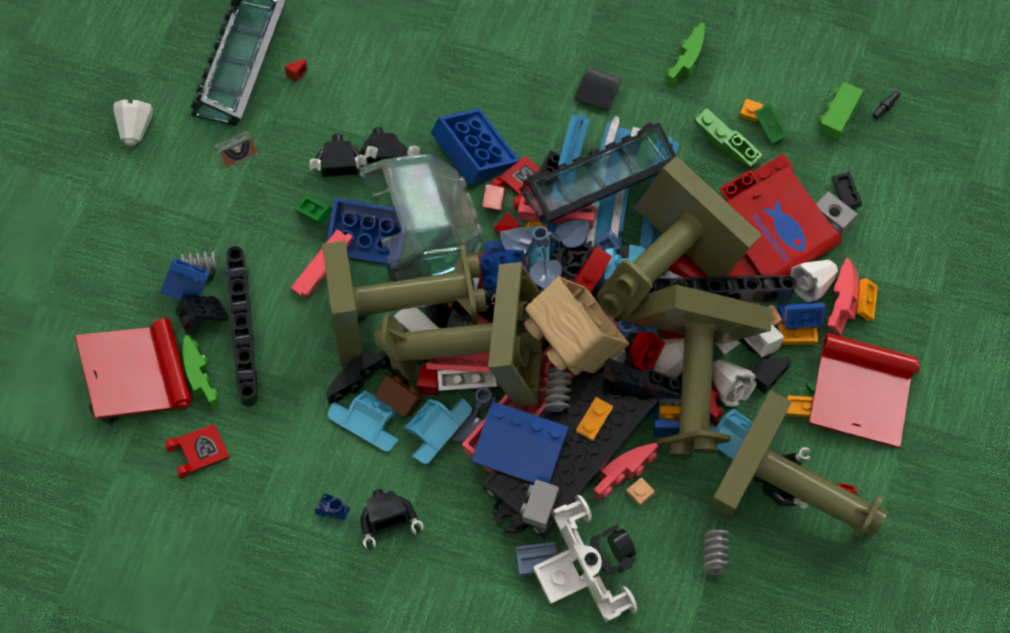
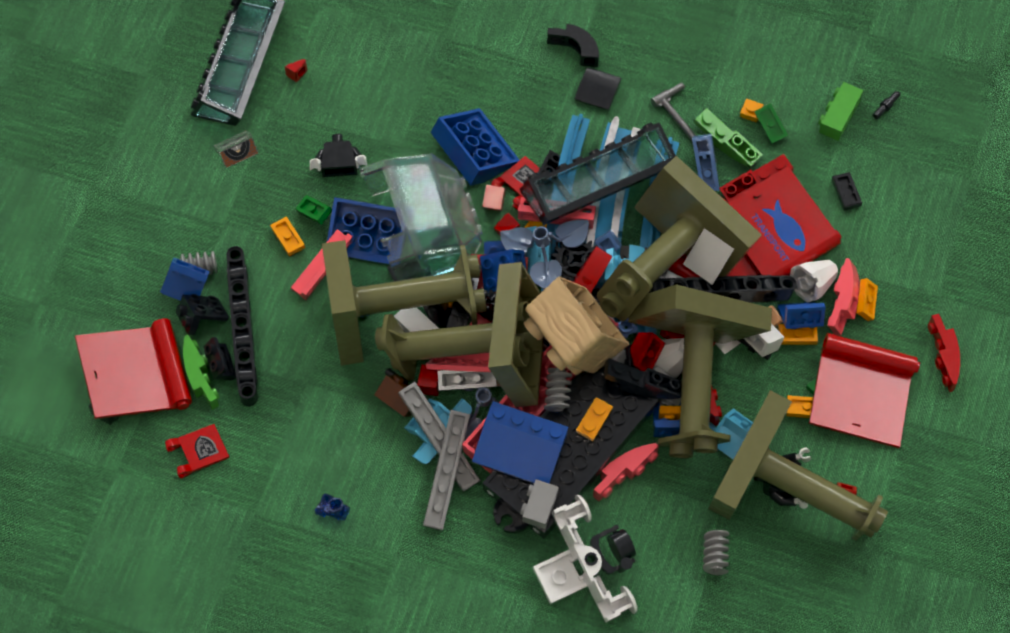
(132, 120): white cone -> none
(219, 360): none -> black bracket
(287, 236): none -> light orange plate
(351, 377): black slope -> none
(366, 419): medium azure plate -> none
(385, 146): black torso -> none
(386, 513): black torso -> none
(435, 431): none -> light grey tile
(446, 470): none -> light grey tile
(532, 555): sand blue plate -> none
(577, 39): none -> black arch
(640, 491): light nougat plate -> none
(663, 100): none -> flat silver bar
(689, 57): bright green slope -> none
(706, 160): none -> medium blue slope
(708, 256): none -> white sticker
(732, 382): white cone -> none
(769, 372): black slope -> none
(845, 215): light grey brick -> none
(948, 351): none -> red slope

